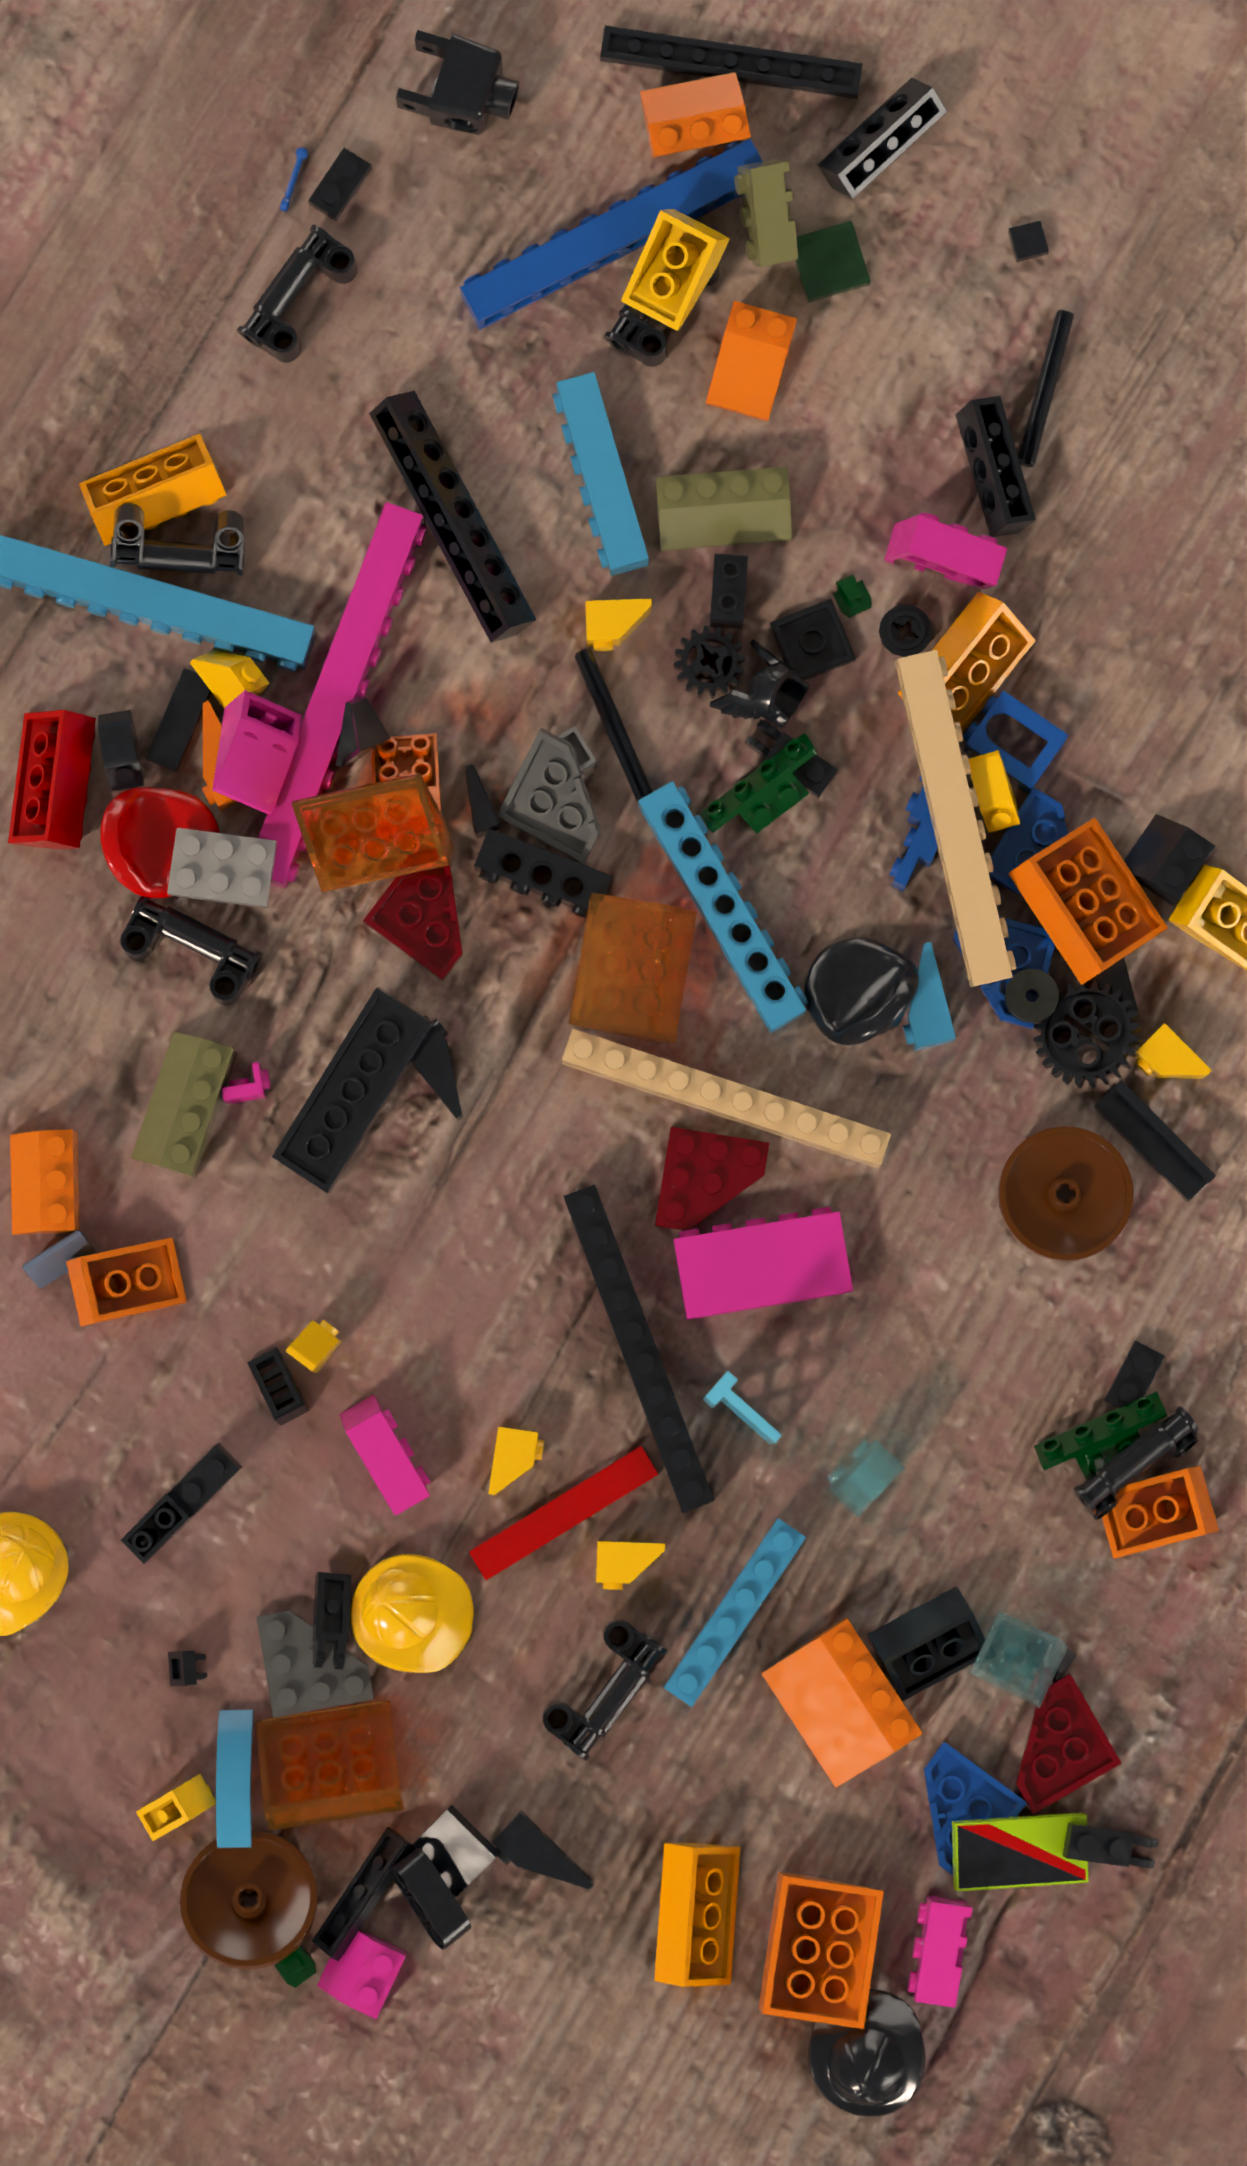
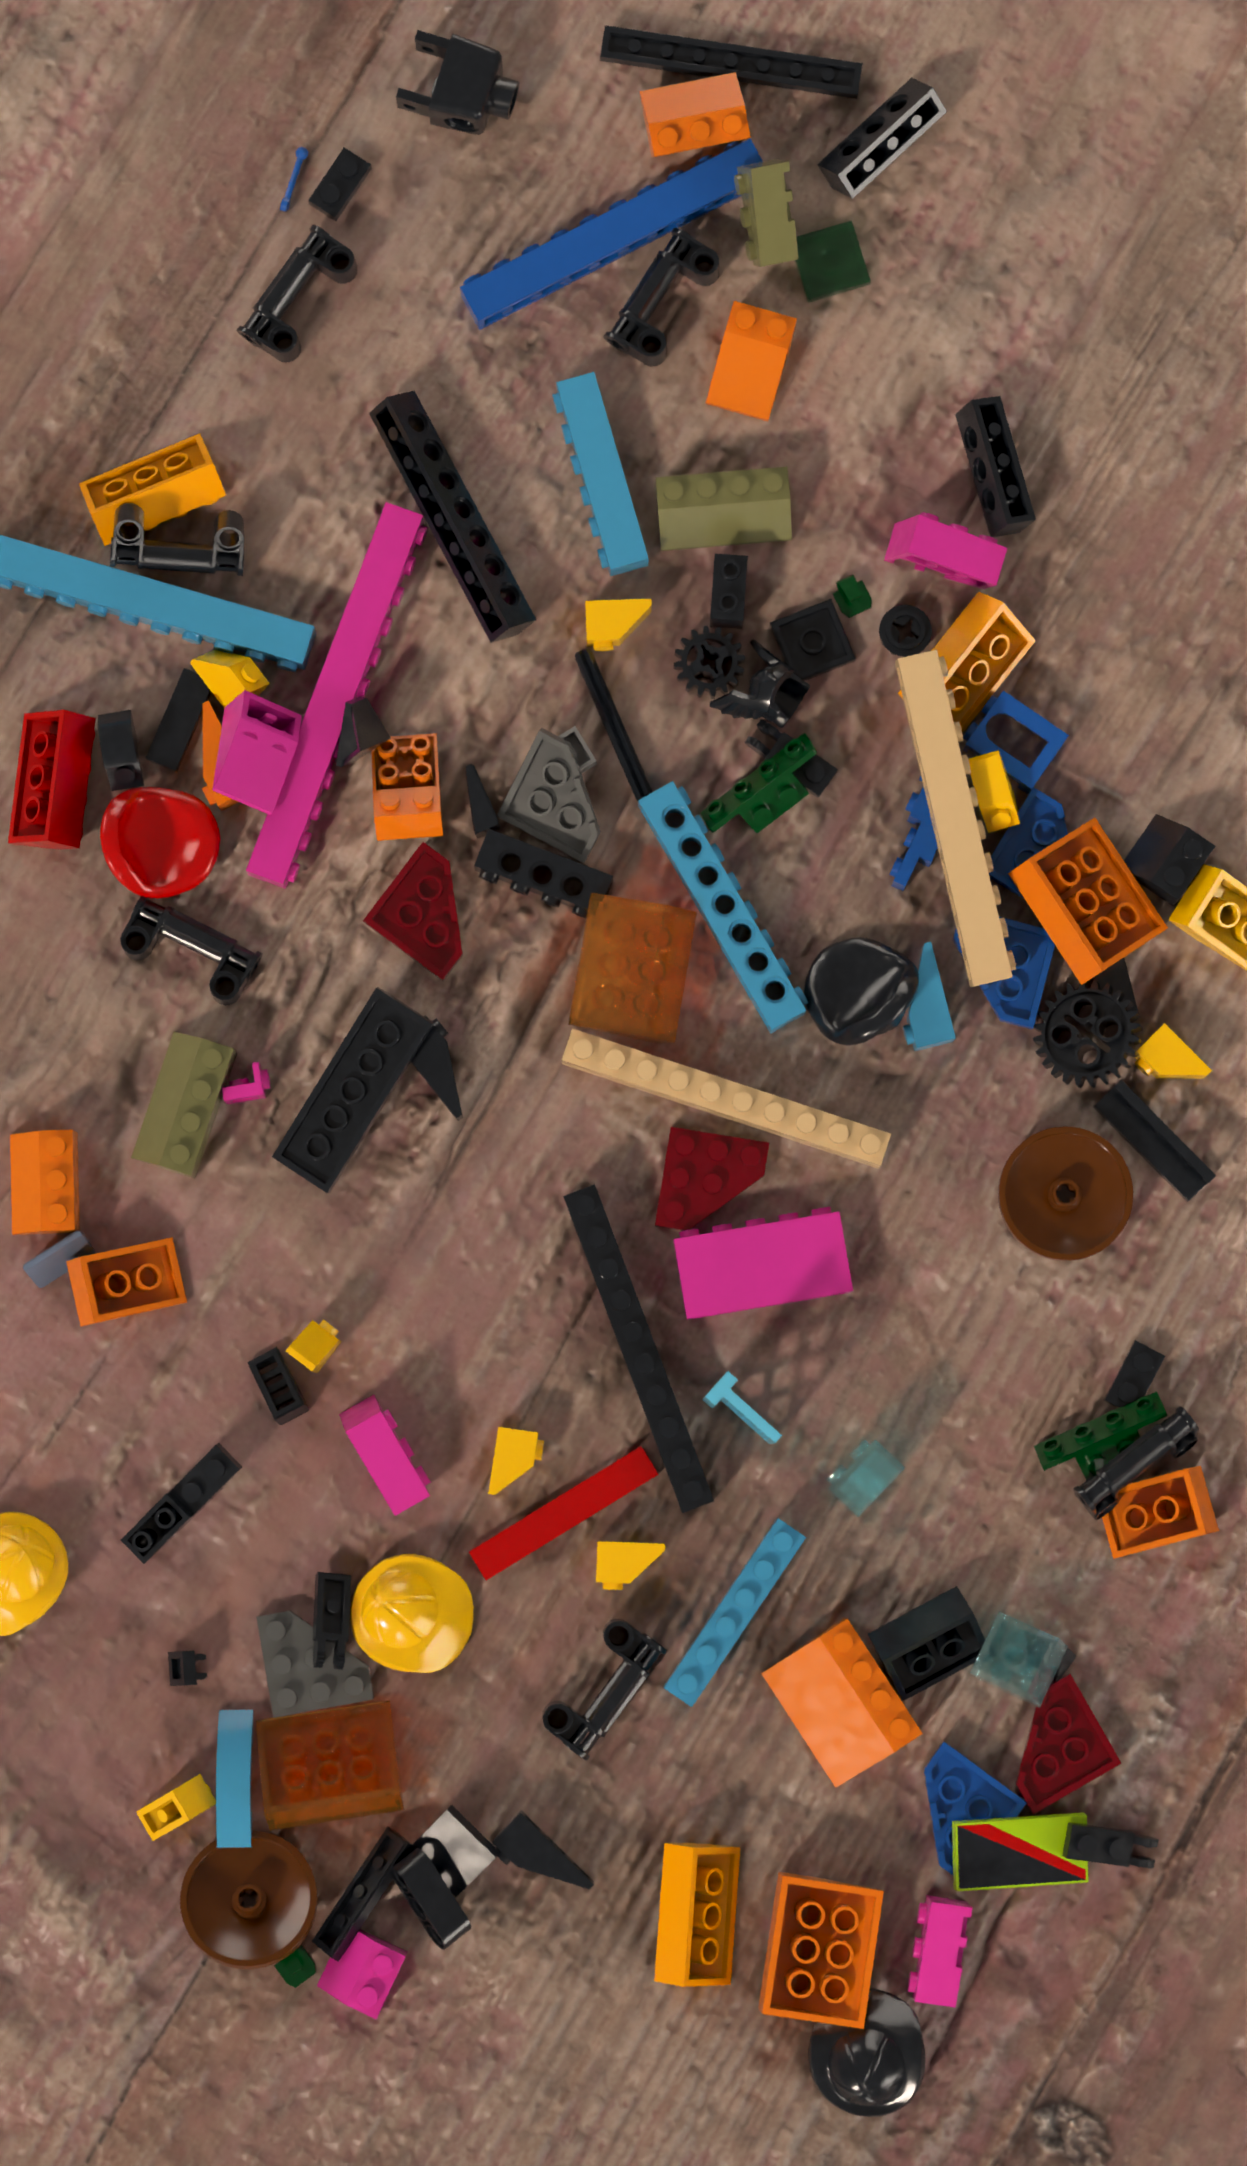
(222, 868): light grey plate -> none
(373, 832): clear orange slope -> none
(674, 268): yellow slope -> none
(1028, 241): black tile -> none
(1036, 981): pearl dark grey piece -> none
(1045, 388): black axle -> none

